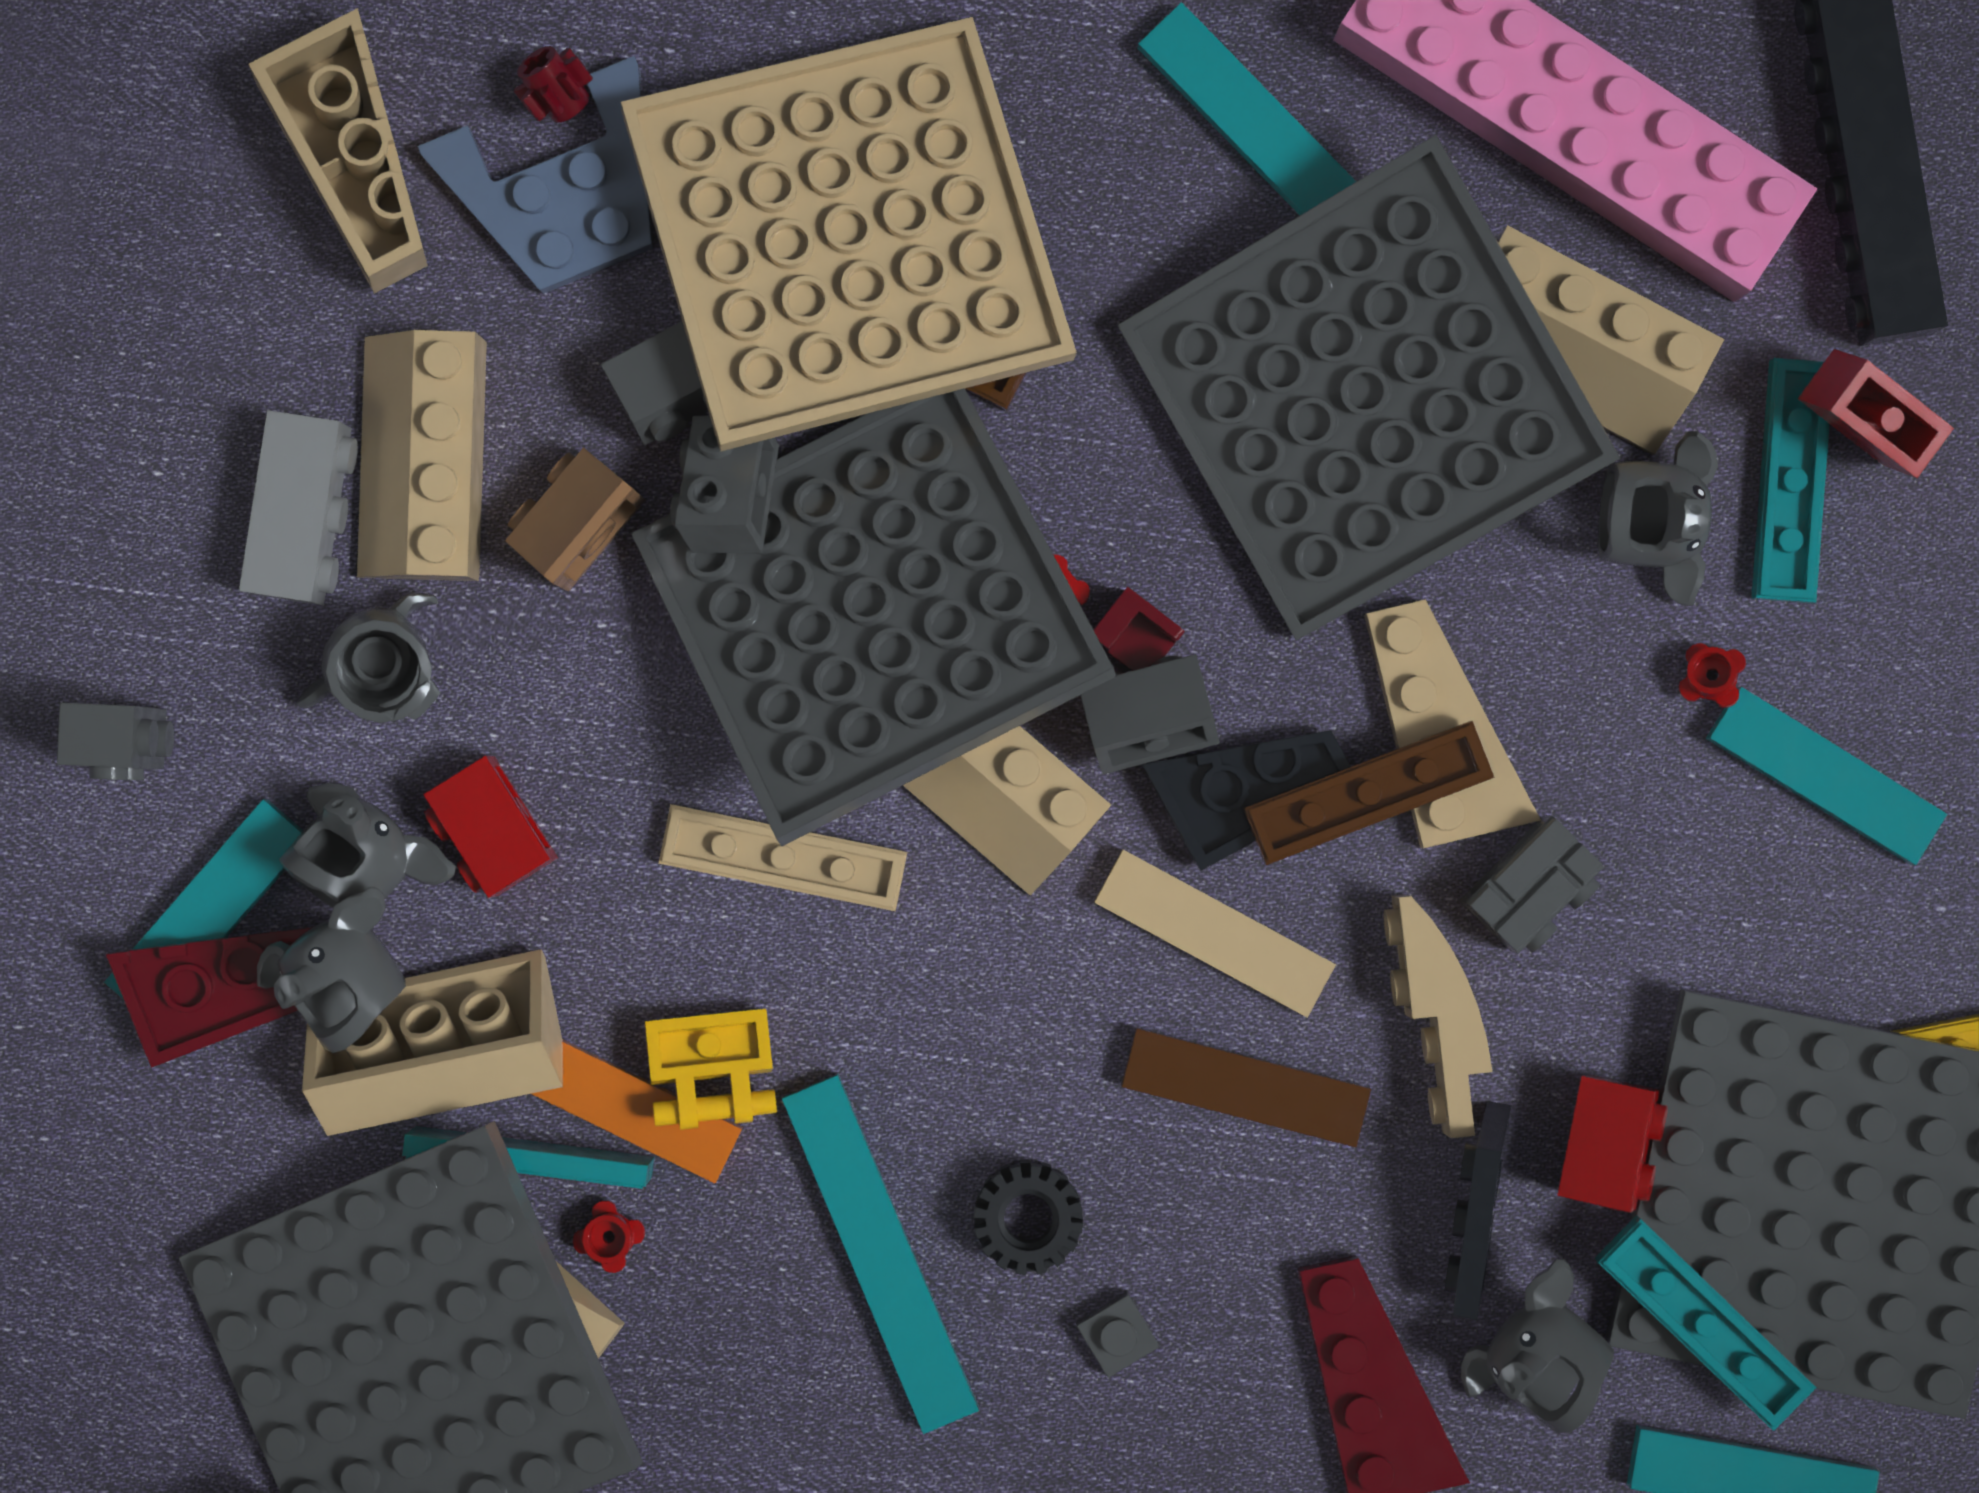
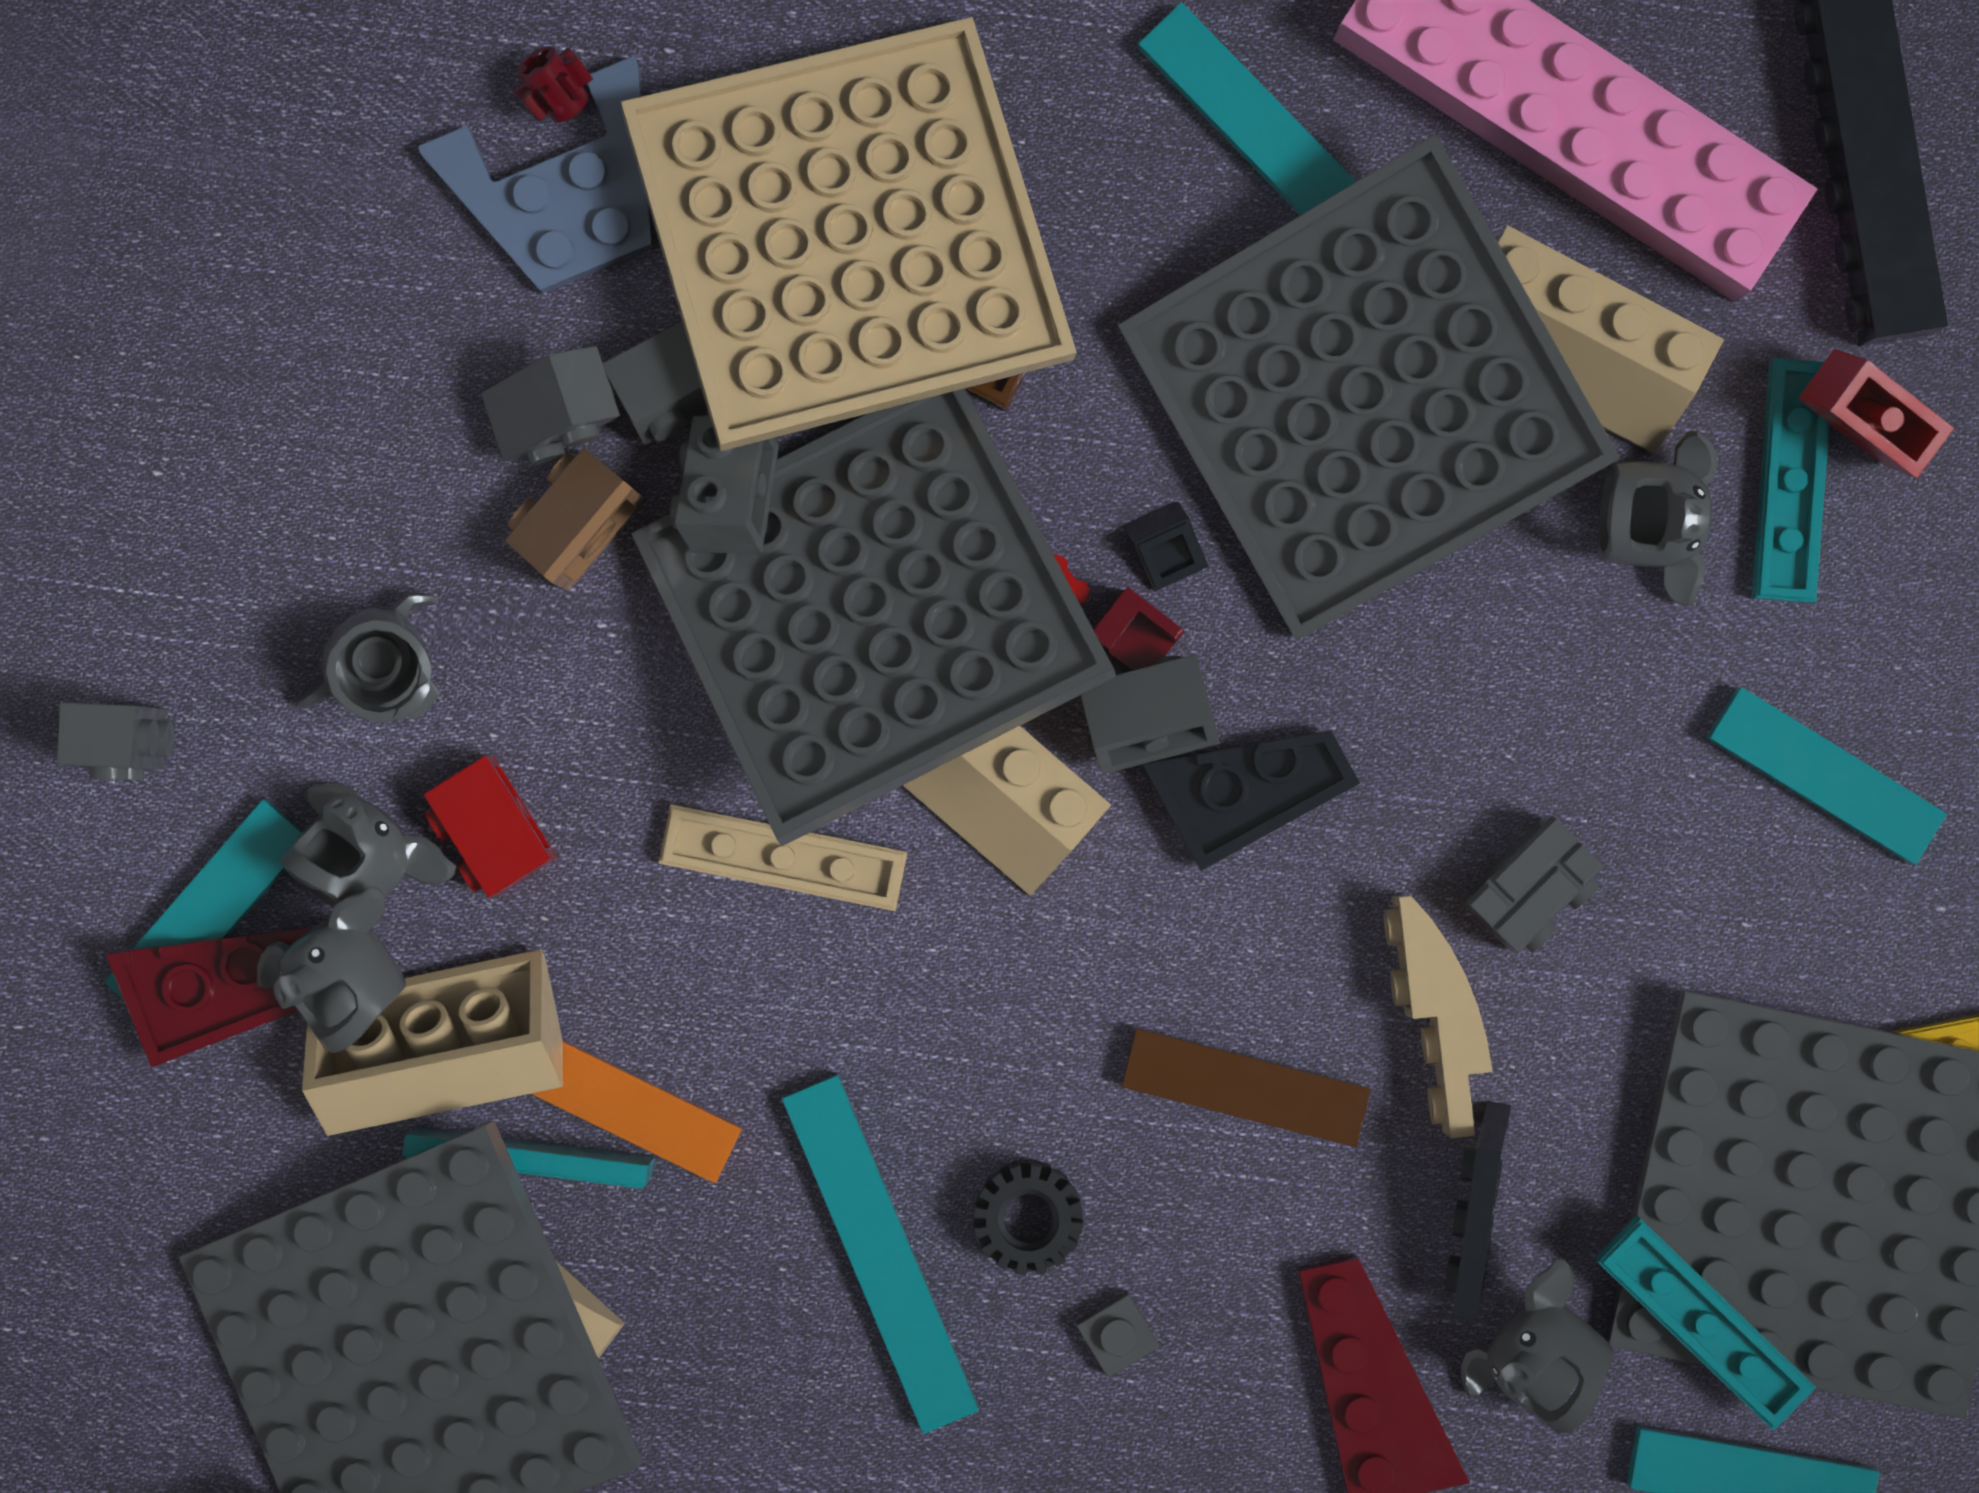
(298, 508): light grey brick -> none
(339, 129): tan wedge -> none
(422, 456): tan slope -> none
(551, 406): none -> dark grey brick
(591, 1240): red plate -> none
(708, 1049): yellow plate -> none
(1166, 545): none -> black slope
(1214, 933): tan tile -> none
(1368, 792): reddish brown tile -> none
(1431, 694): tan wing -> none
(1612, 1143): red brick -> none
(1701, 661): red plate -> none

